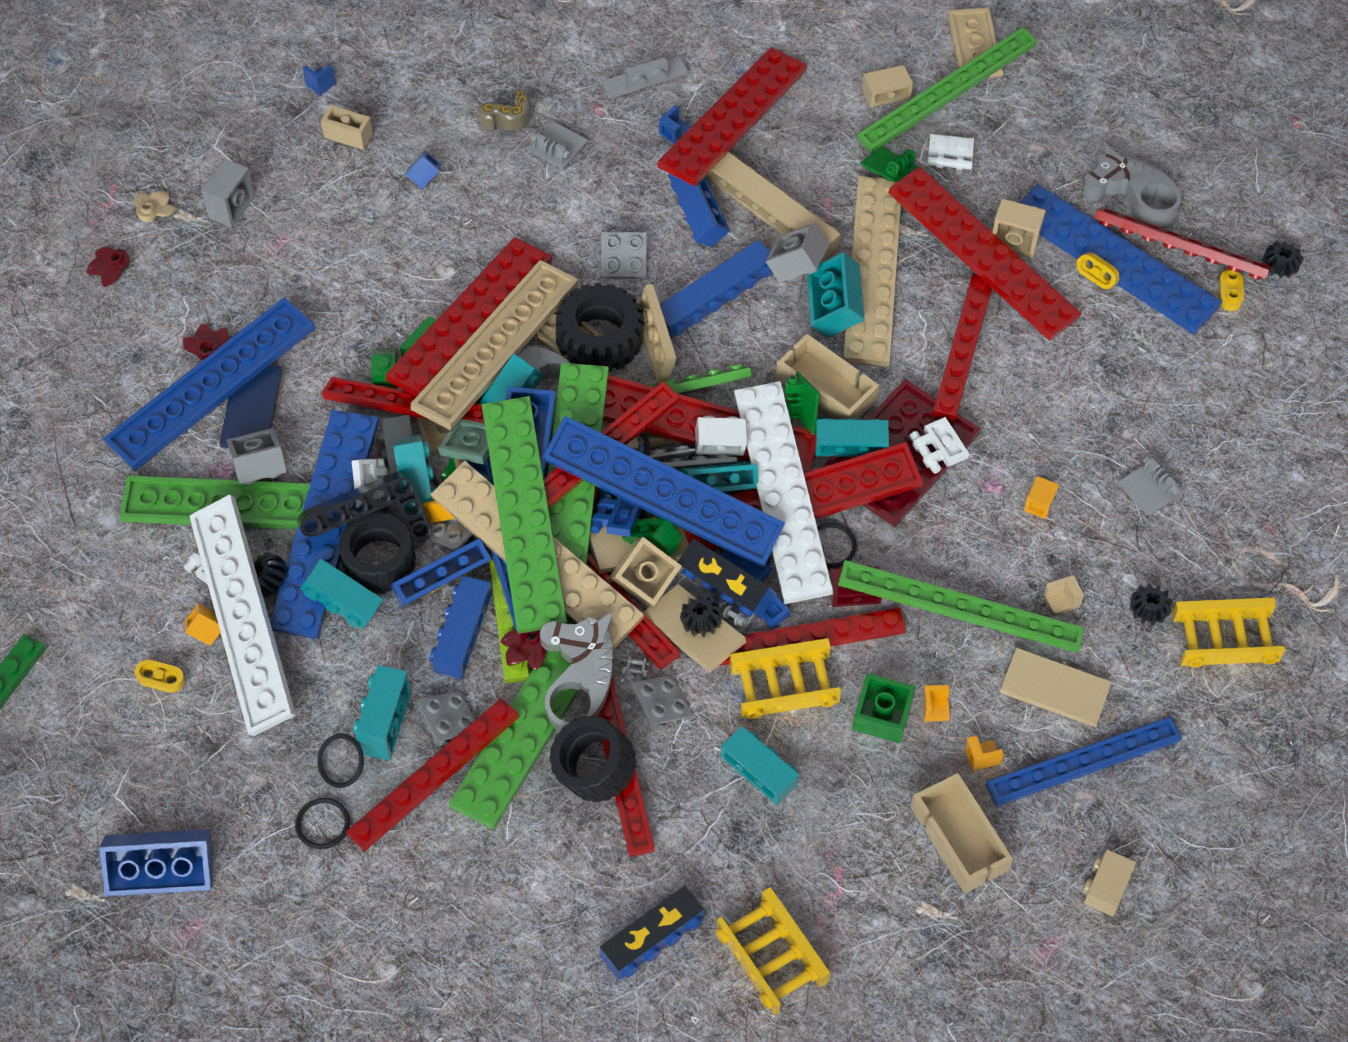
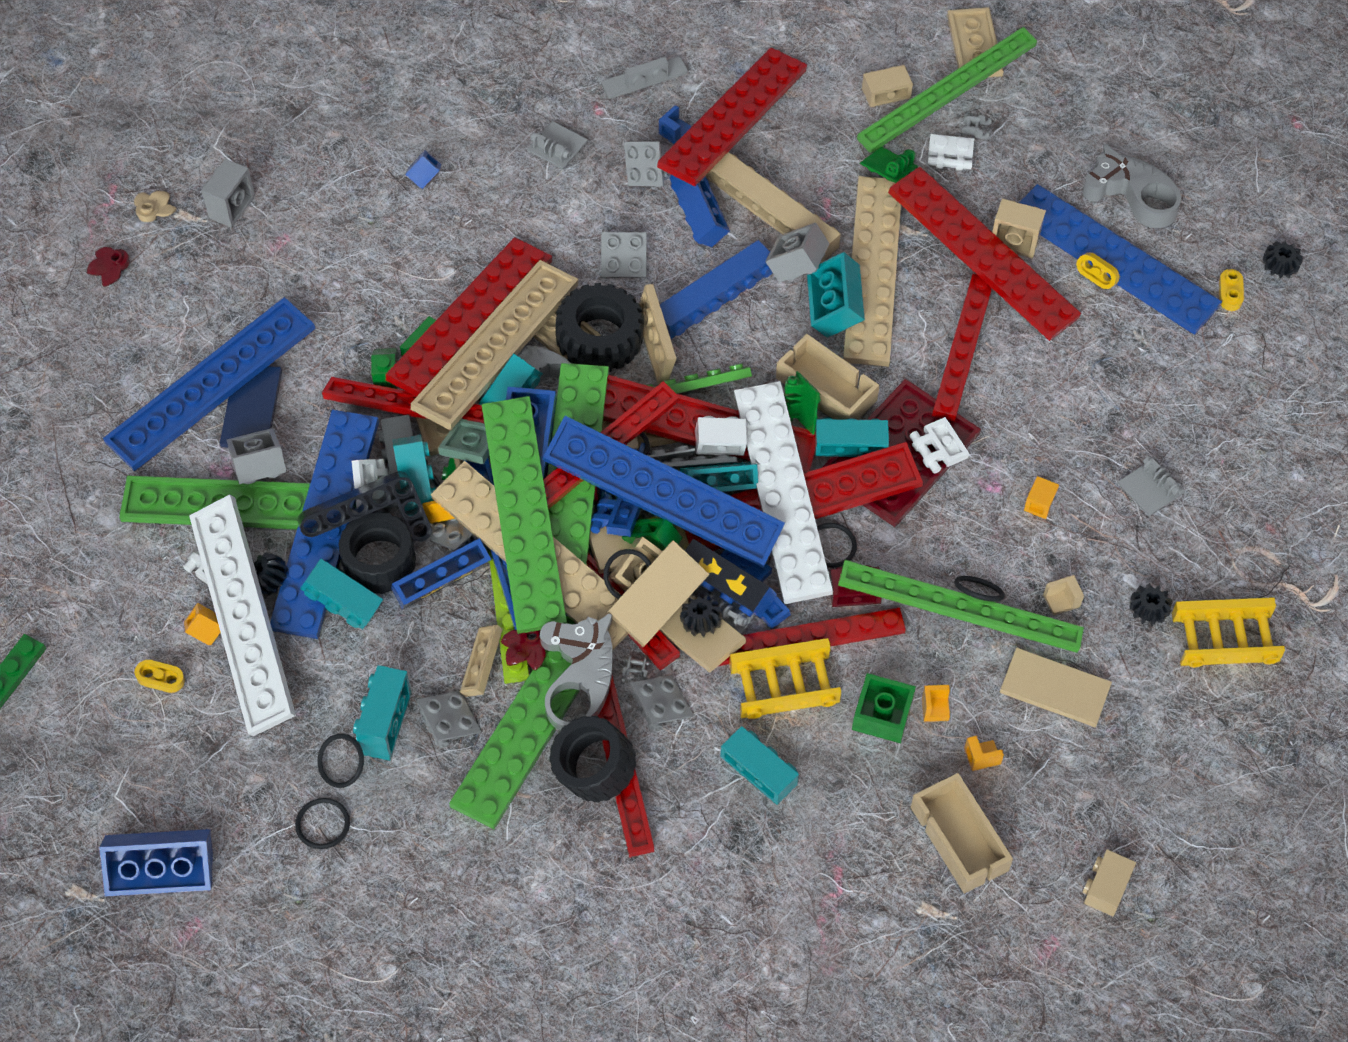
(205, 341): dark red plate -> none
(320, 79): blue panel -> none
(346, 127): tan brick -> none
(432, 775): red plate -> none
(461, 627): blue brick -> none
(481, 661): none -> tan tile
(505, 116): dark tan animal -> none
(612, 558): none -> black tyre
(642, 163): none -> light grey hinge
(652, 933): black brick -> none
(657, 593): none -> tan tile
(785, 928): yellow fence -> none
(977, 595): none -> black tyre
(978, 133): none -> light grey piece
(1083, 761): blue tile -> none
(1190, 246): plate -> none

